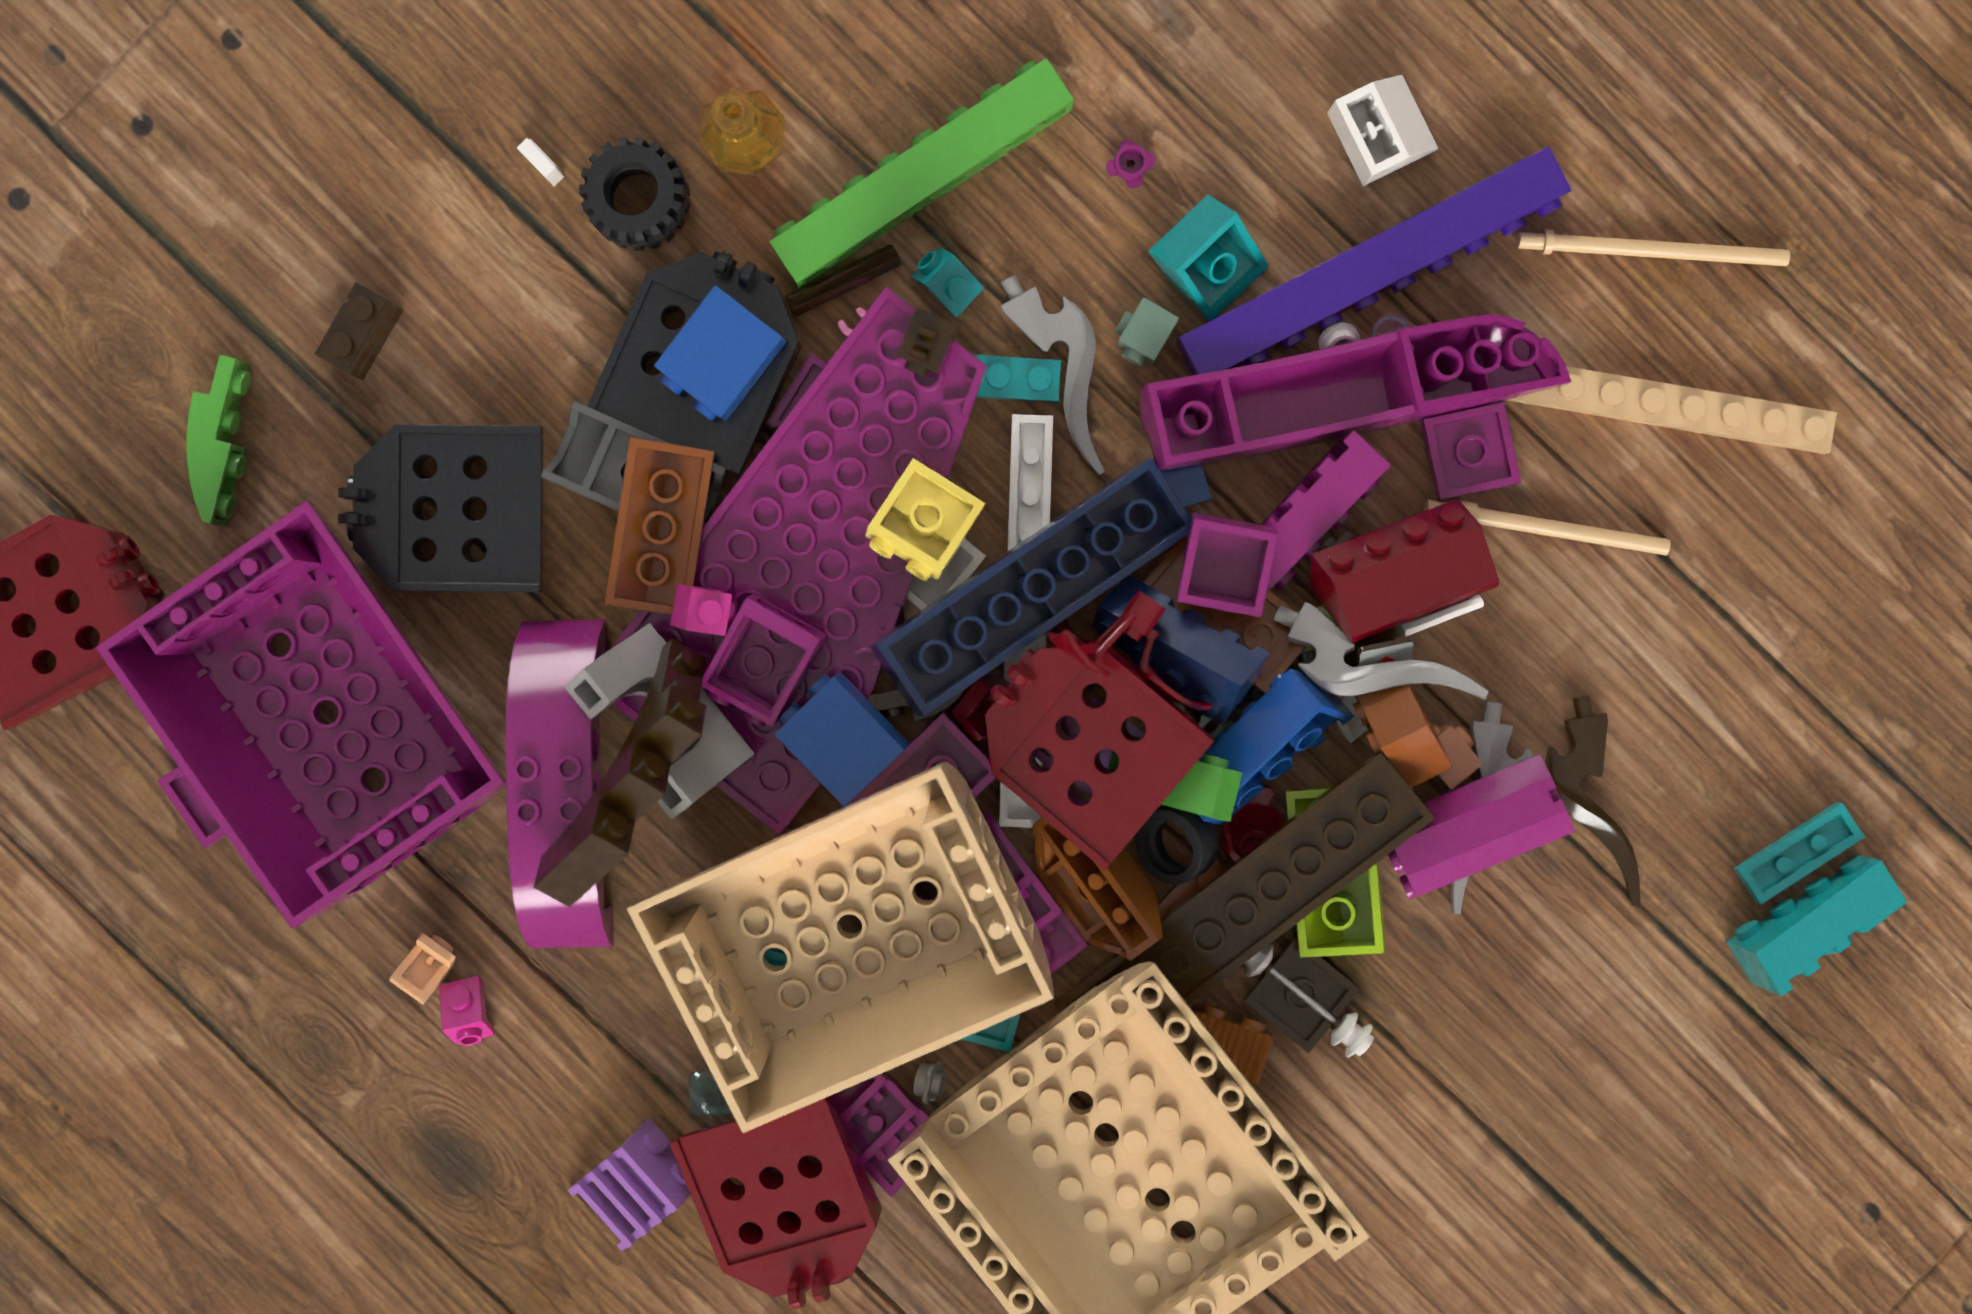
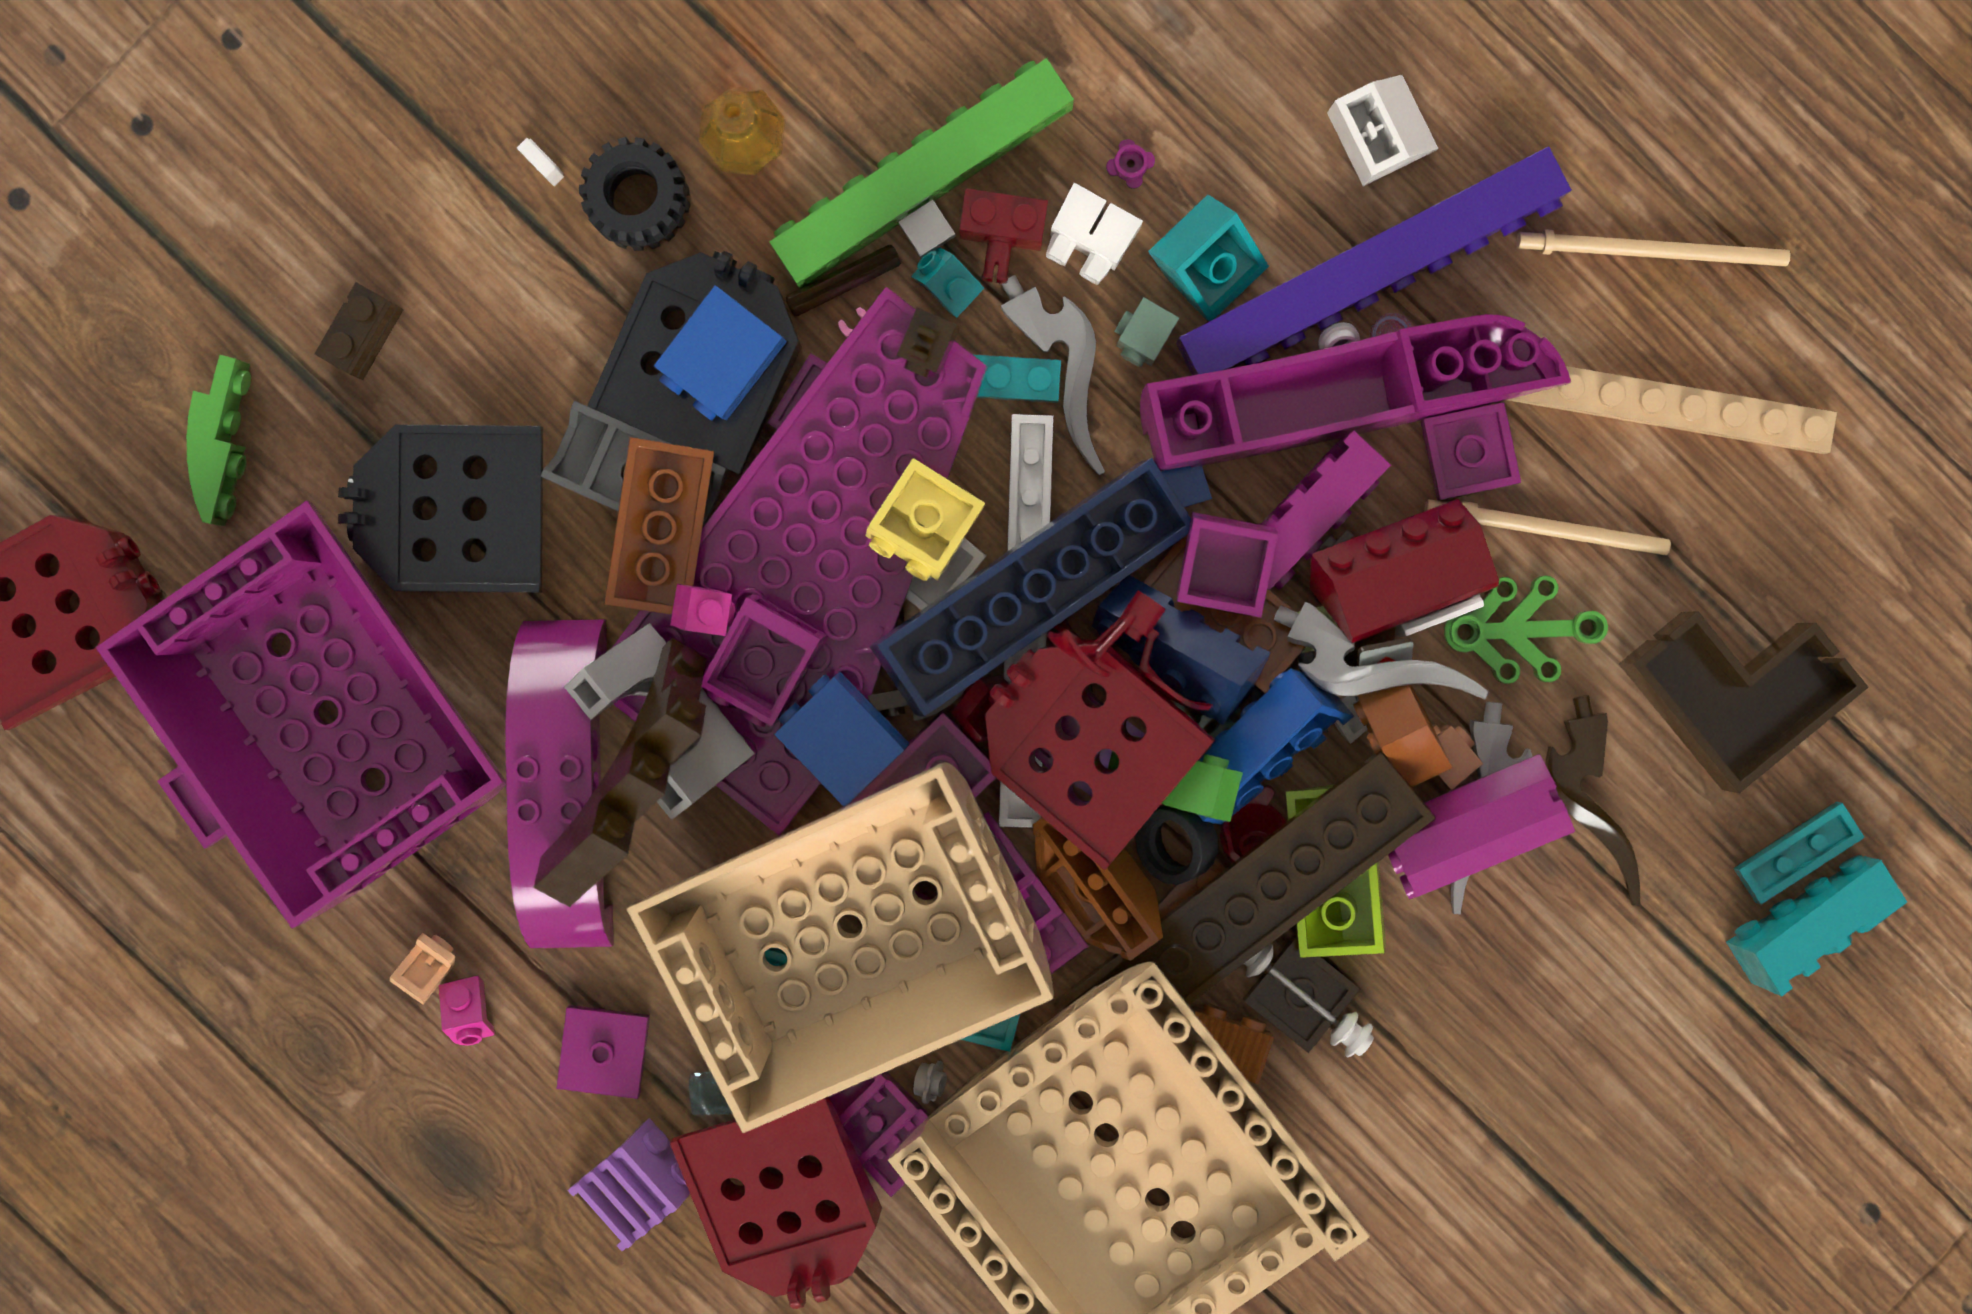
(603, 1051): none -> magenta plate
(927, 228): none -> white tile
(1002, 224): none -> dark red brick
(1073, 229): none -> white hips
(1516, 630): none -> bright green plant
(1735, 714): none -> dark brown piece

